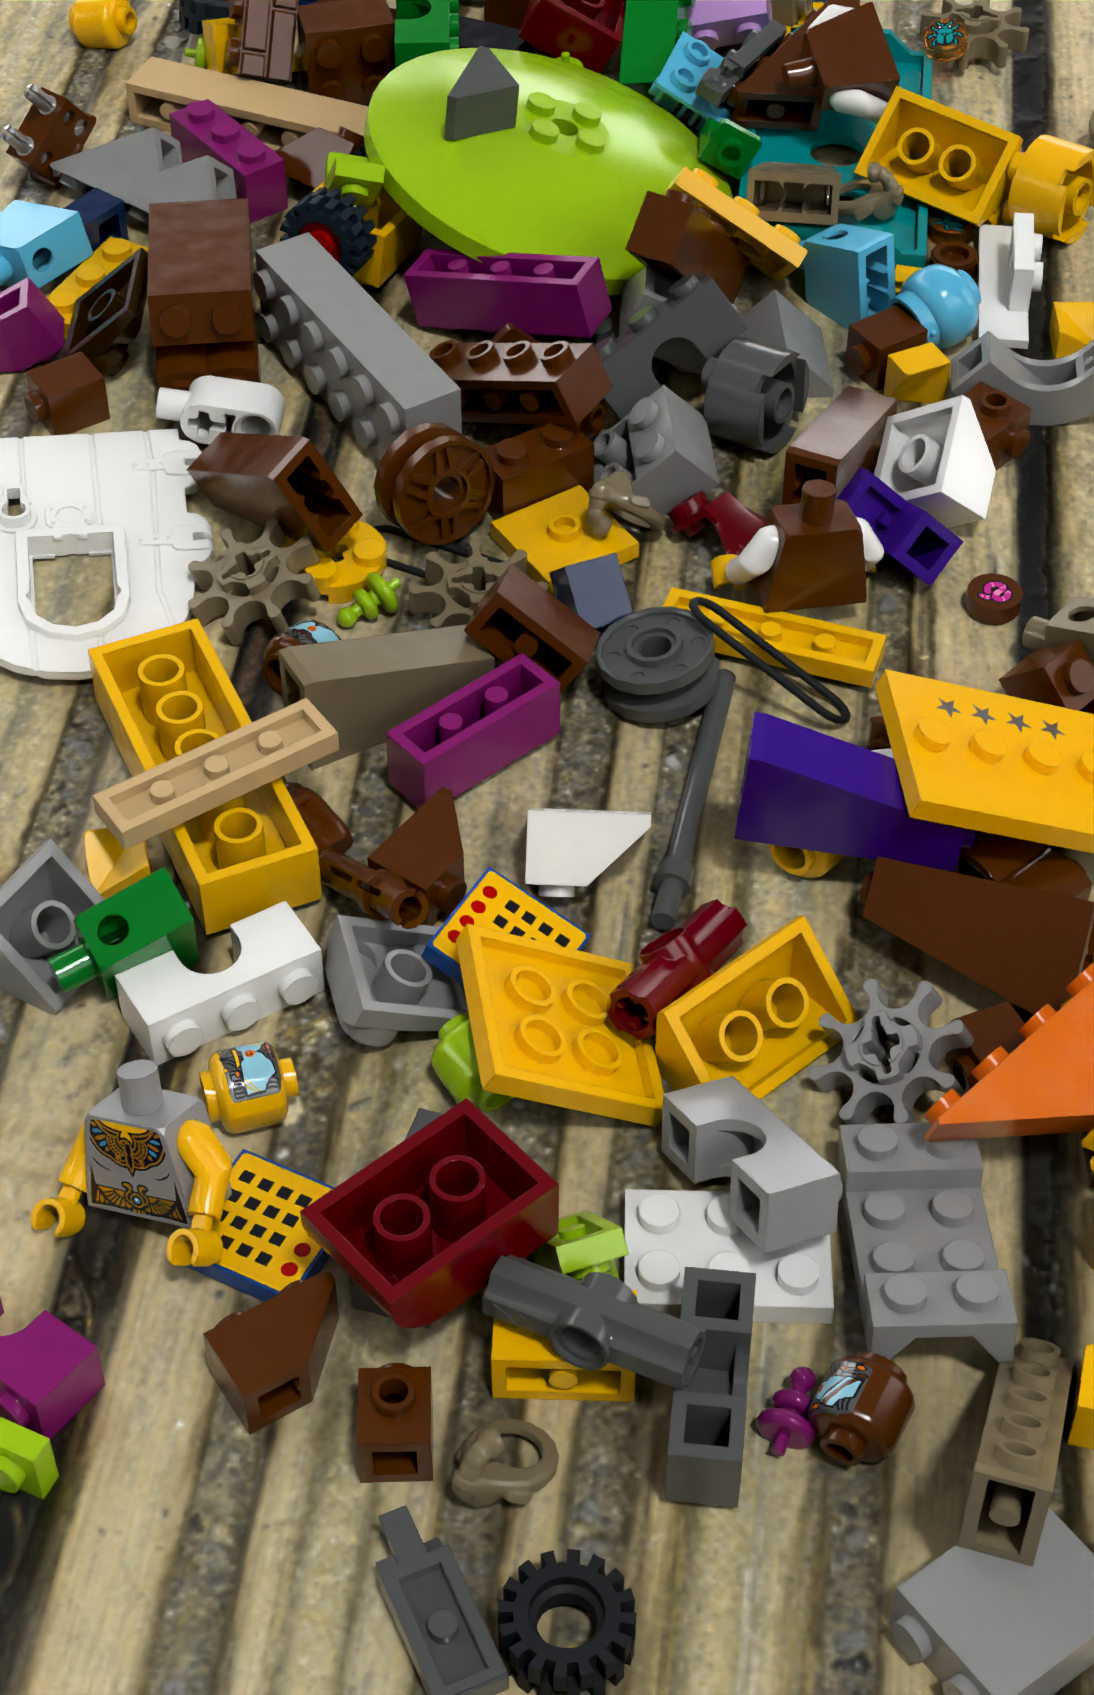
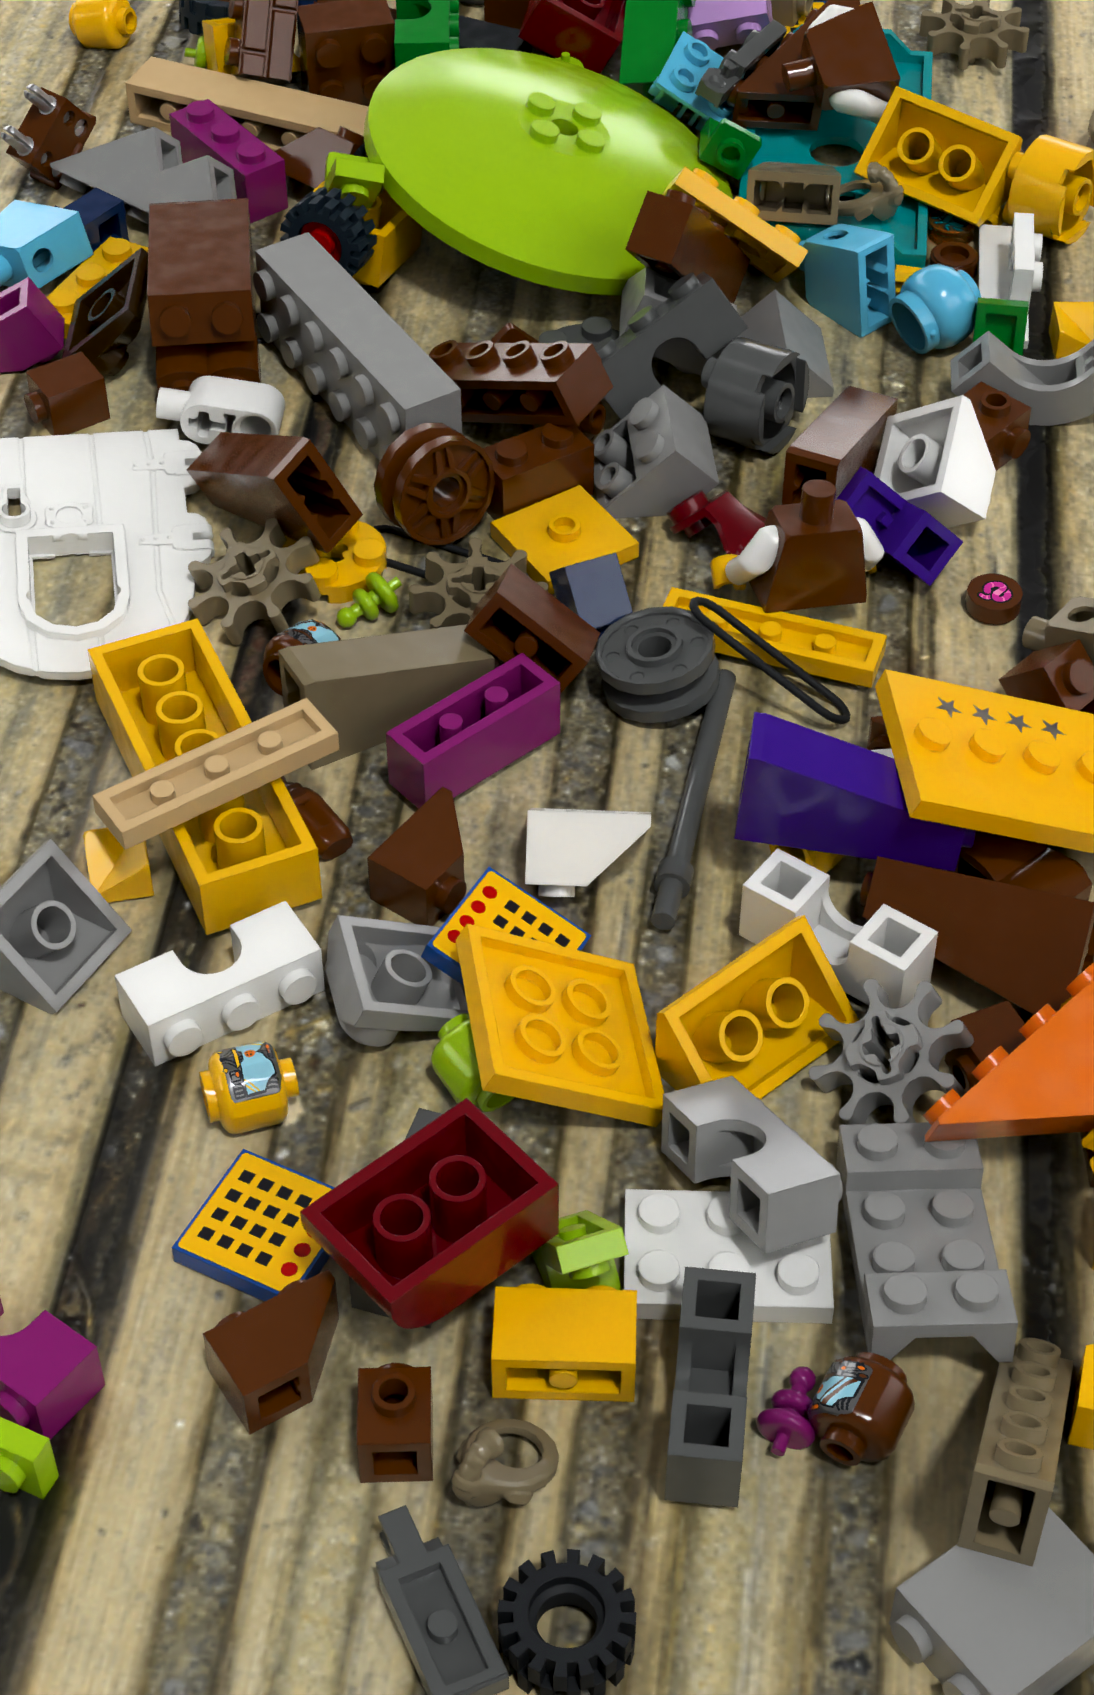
(127, 931): green torso -> none
(149, 1159): torso -> none
(389, 886): reddish brown pin -> none
(482, 98): dark grey slope -> none
(529, 290): magenta brick -> none
(594, 1321): dark grey piece -> none
(617, 497): dark tan piece -> none
(675, 966): dark red piece -> none
(877, 337): reddish brown brick -> none
(886, 948): none -> white arch
(918, 374): yellow slope -> none
(945, 39): clear orange tile -> none
(1004, 320): none -> green bracket

